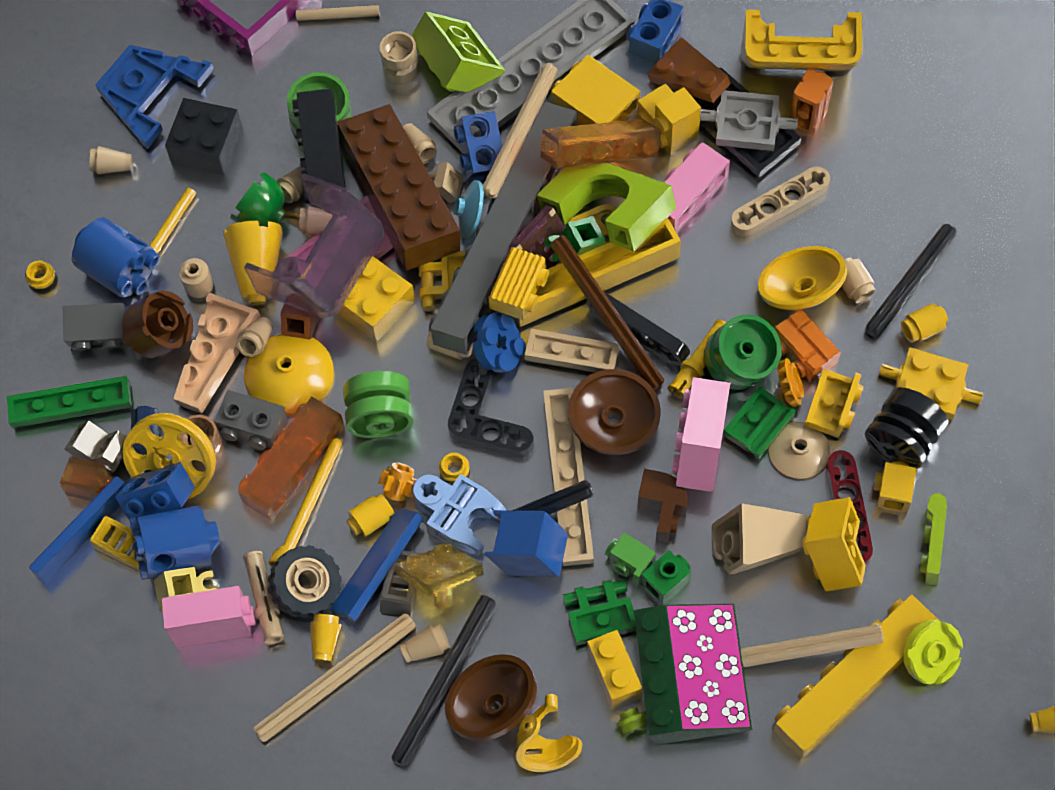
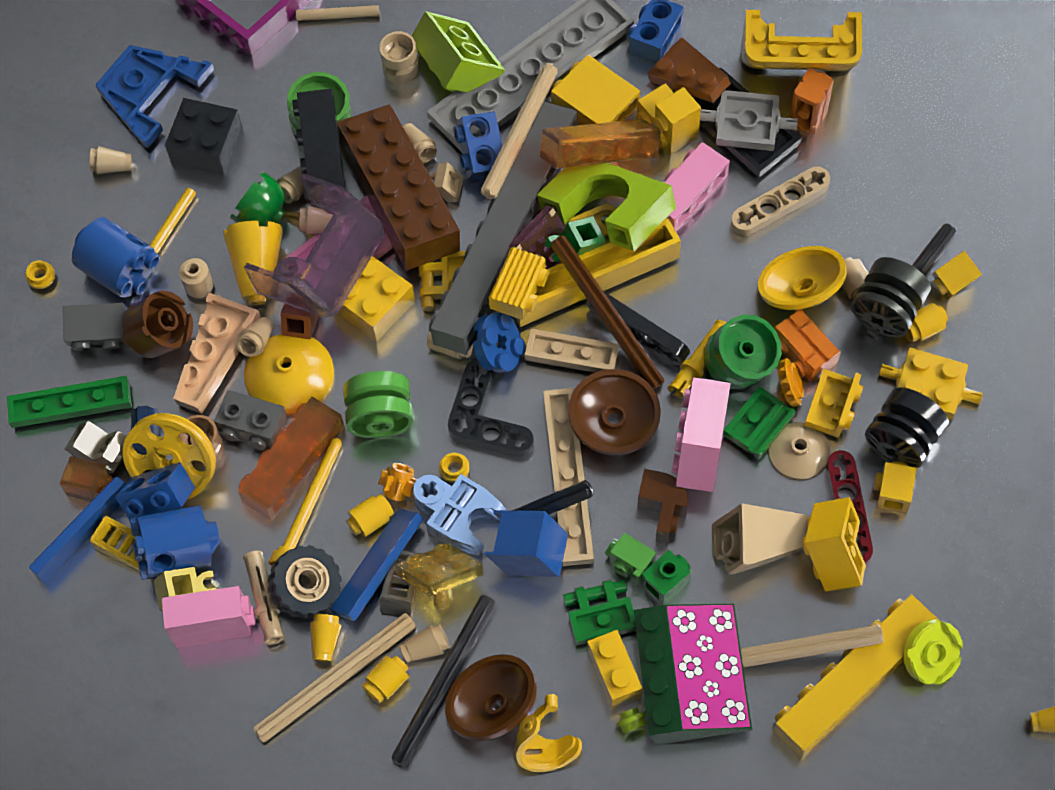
(385, 678): none -> yellow brick
(469, 209): medium azure dish -> none
(890, 297): none -> pearl dark grey wheel
(934, 536): lime hinge -> none
(955, 275): none -> yellow brick

